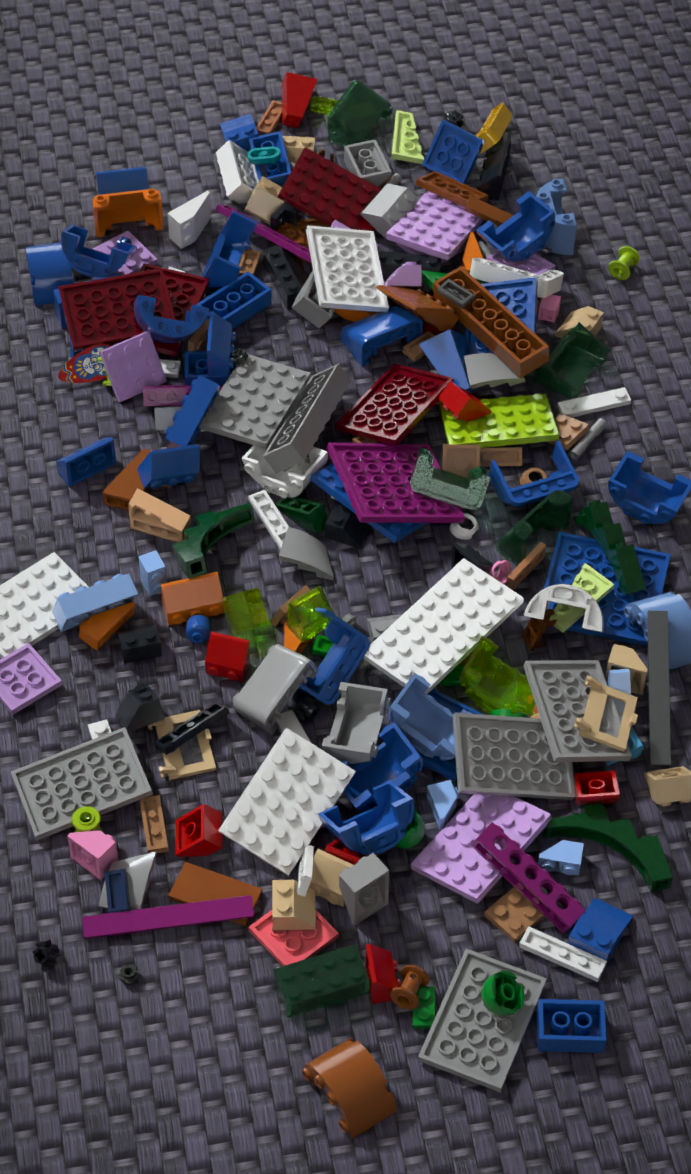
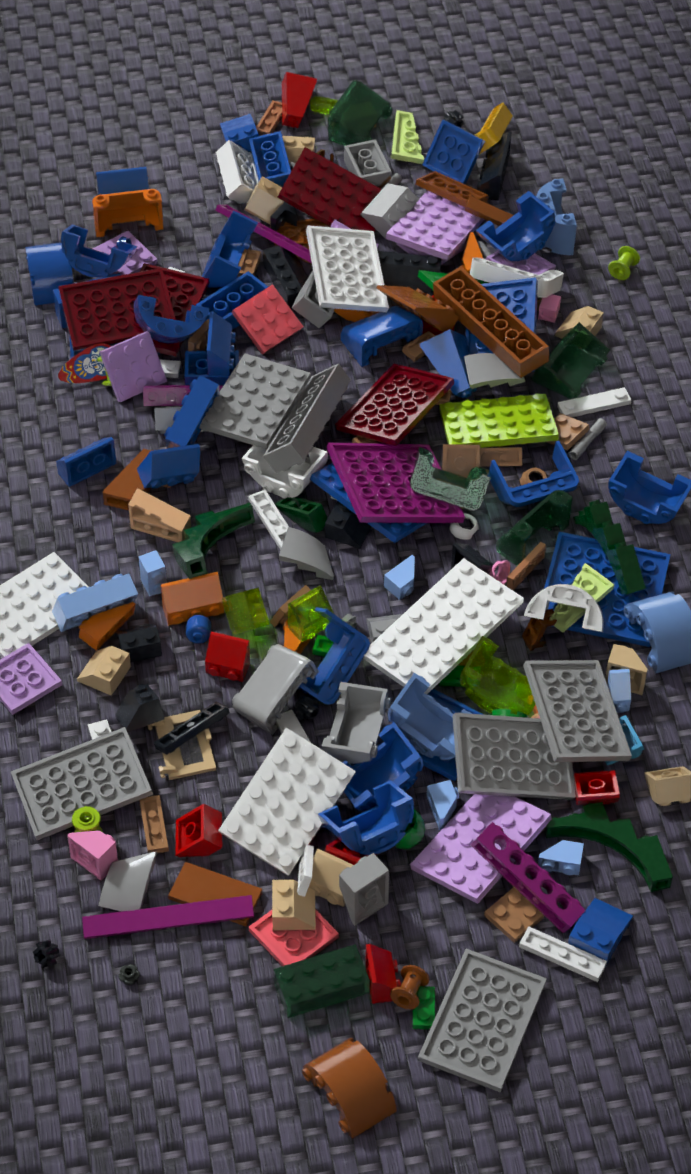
(106, 669): none -> tan slope
(117, 891): dark blue tile -> none
(189, 220): white slope -> none
(239, 356): pearl dark grey plate -> none
(264, 155): teal plate -> none
(267, 319): none -> coral plate
(401, 578): none -> light blue slope
(405, 276): lavender slope -> none
(453, 295): dark grey tile -> none
(462, 403): red slope -> none
(502, 994): green cylinder -> none
(571, 1025): blue brick -> none
(607, 715): tan piece -> none
(658, 688): dark grey tile -> none

